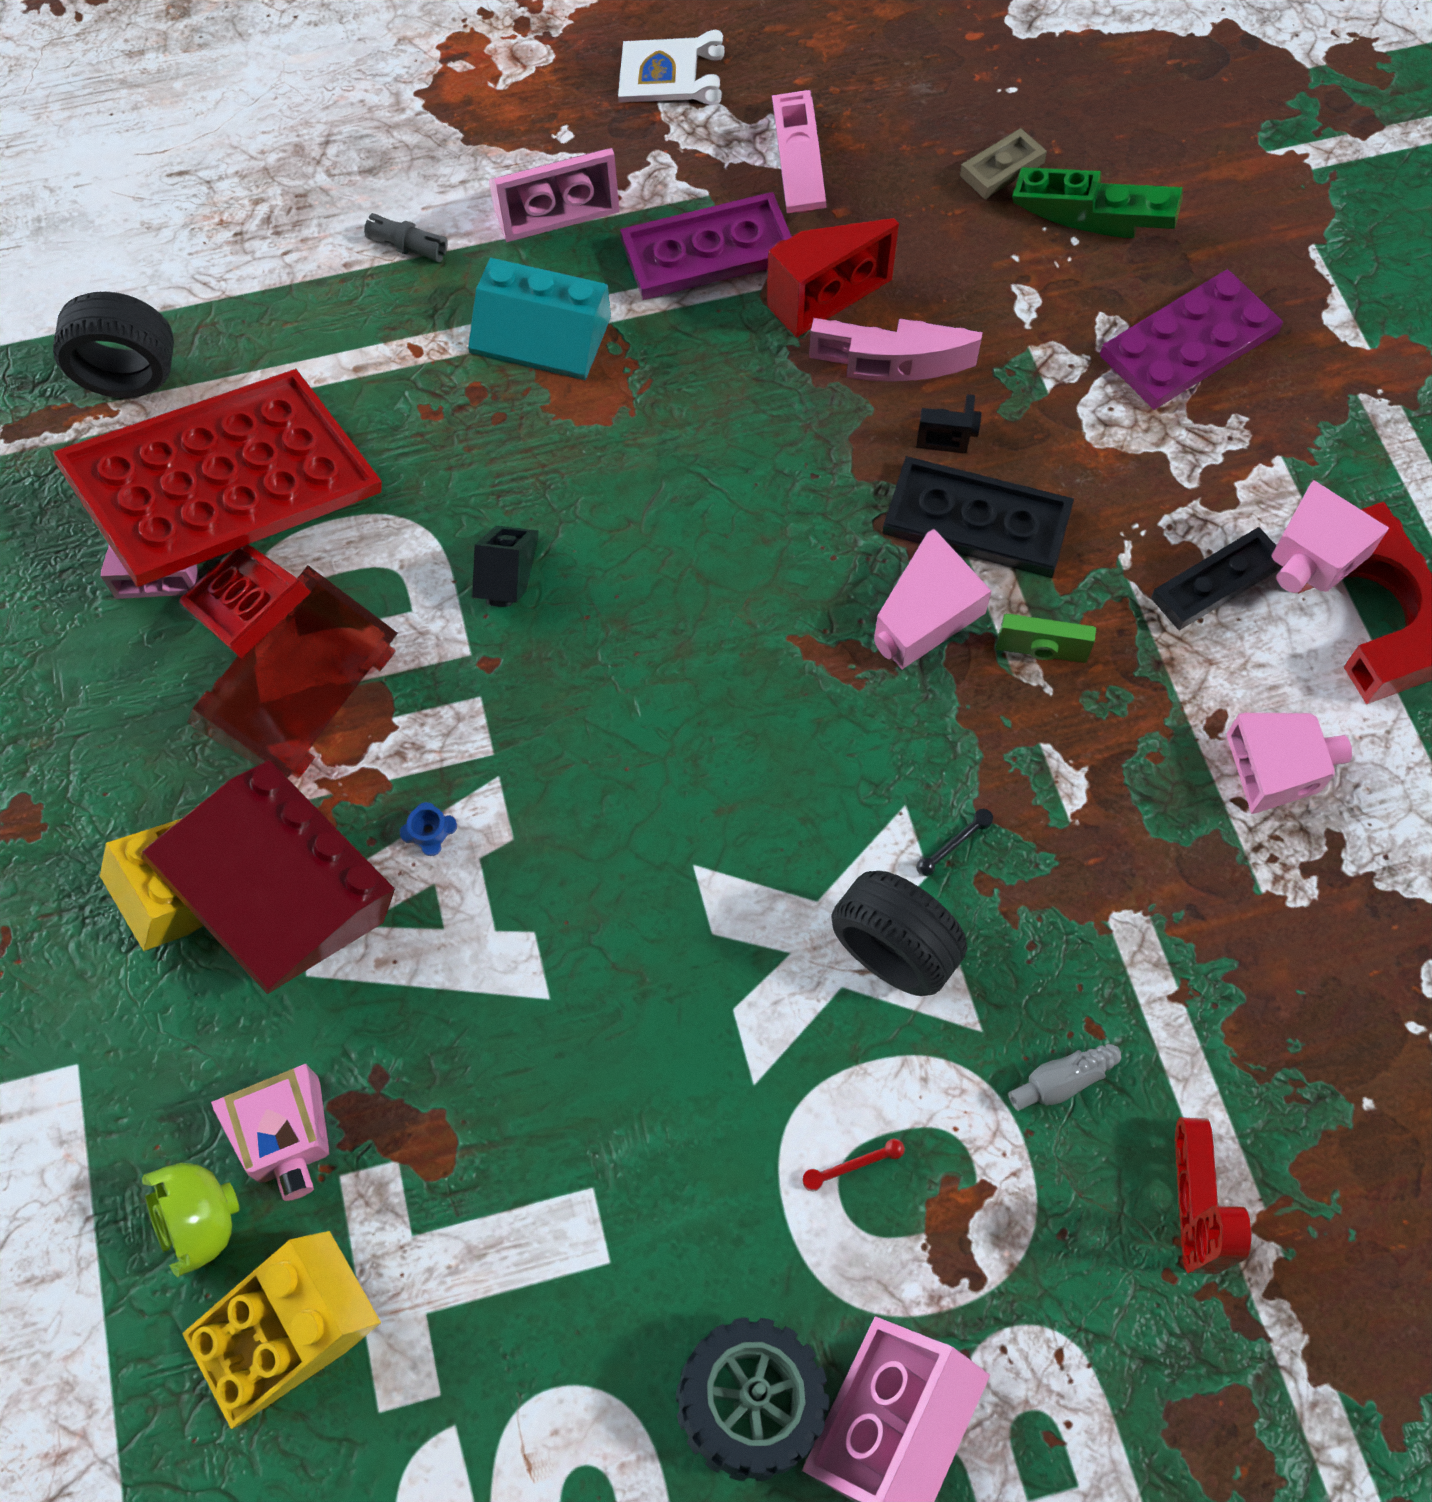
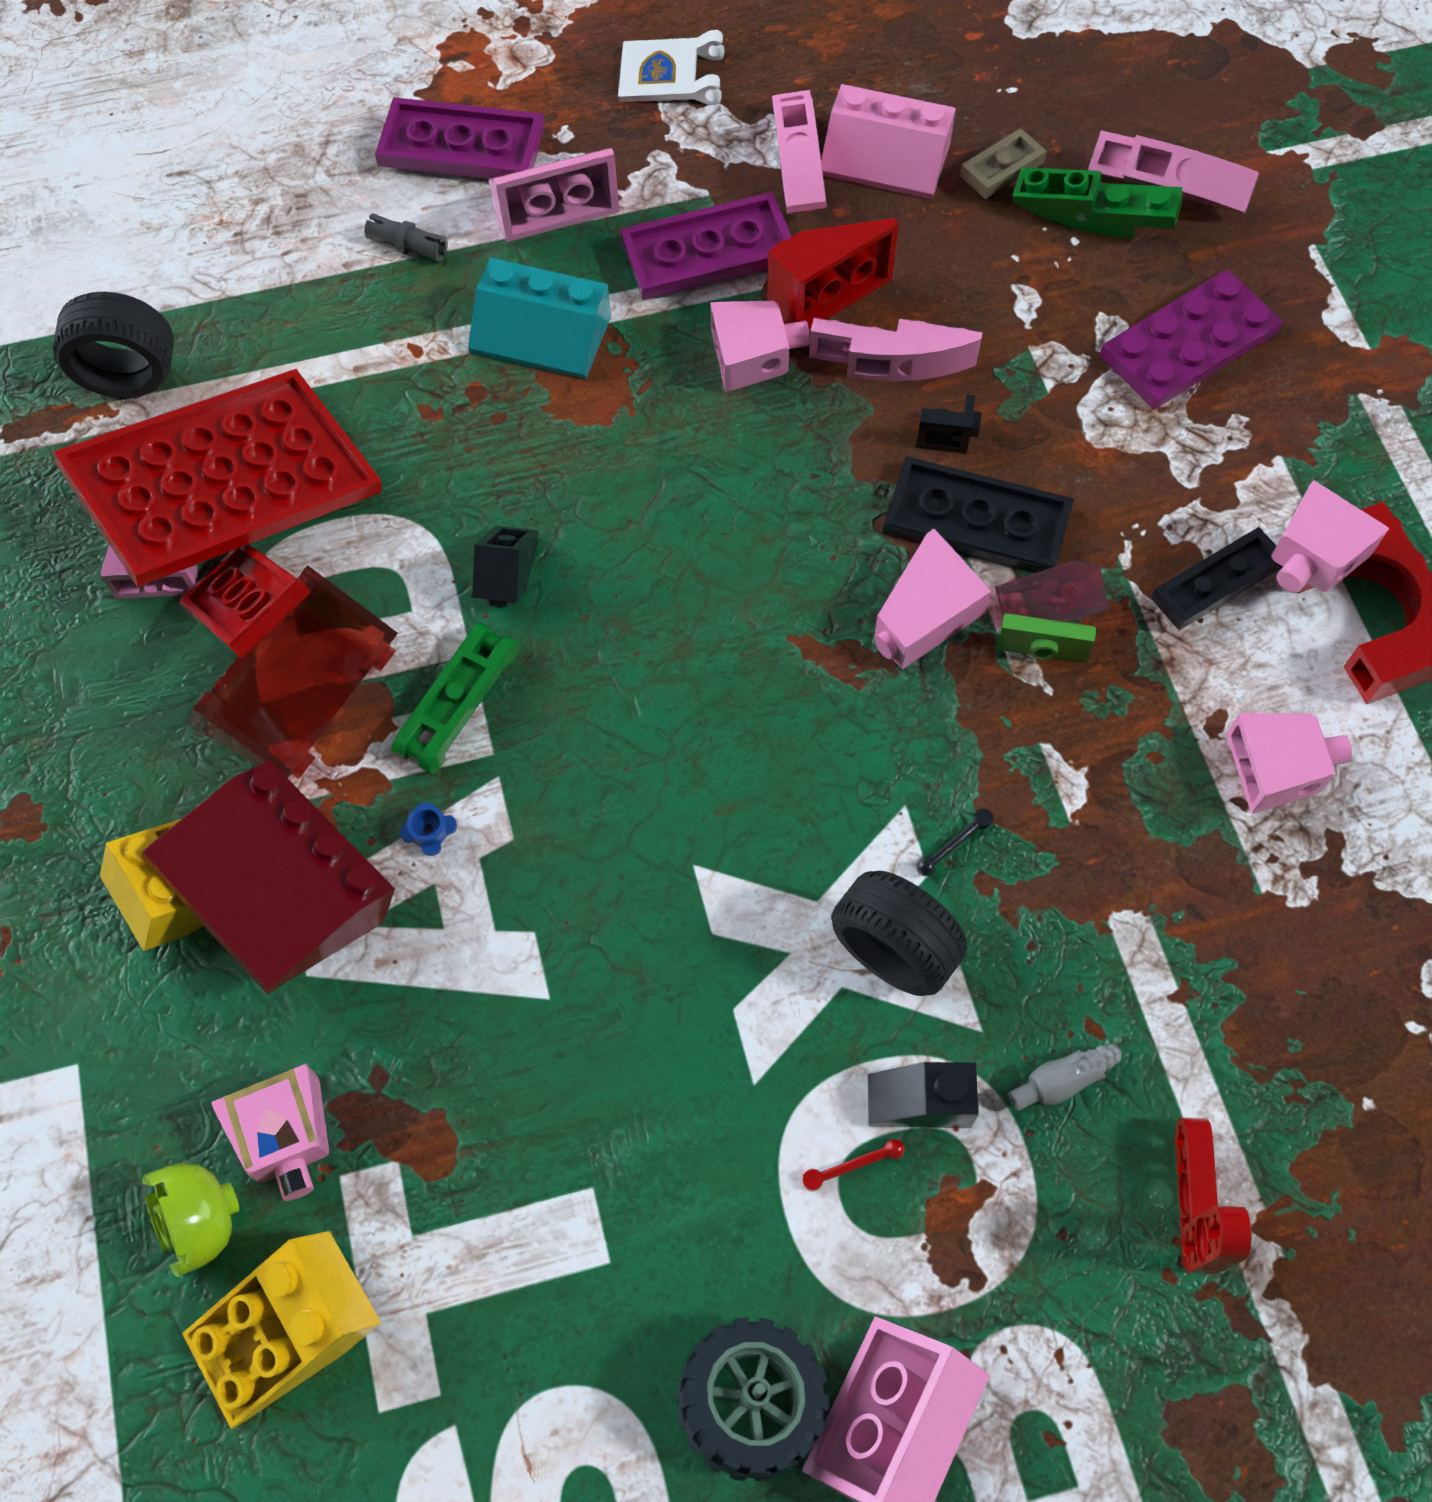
(454, 697): none -> green plate
(458, 139): none -> magenta plate
(753, 341): none -> bright pink torso
(887, 141): none -> bright pink slope
(924, 1096): none -> black slope
(1056, 593): none -> clear pink slope
(1159, 163): none -> bright pink slope

